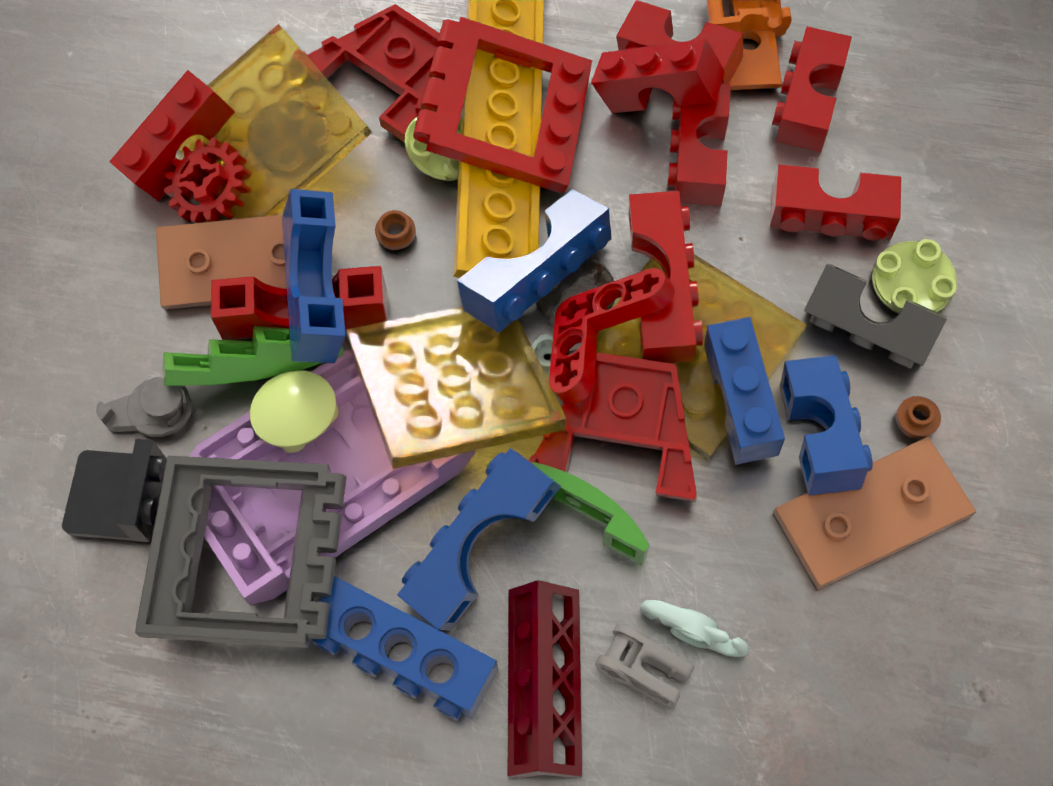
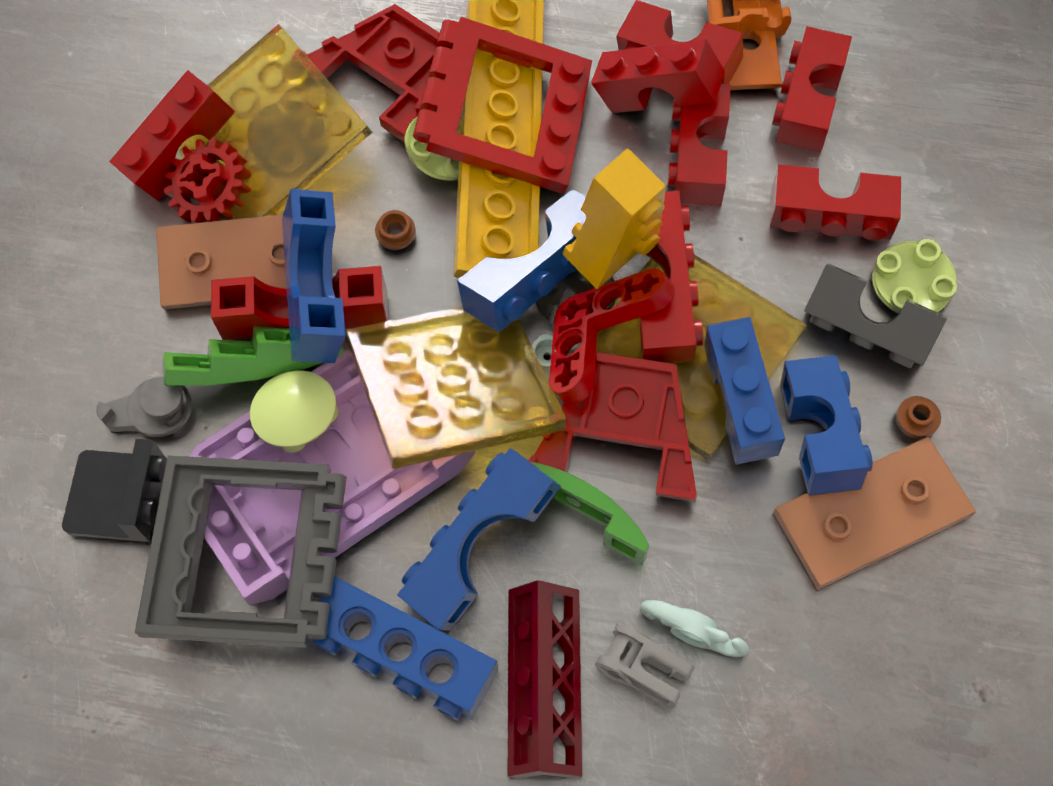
(620, 219): none -> yellow wedge

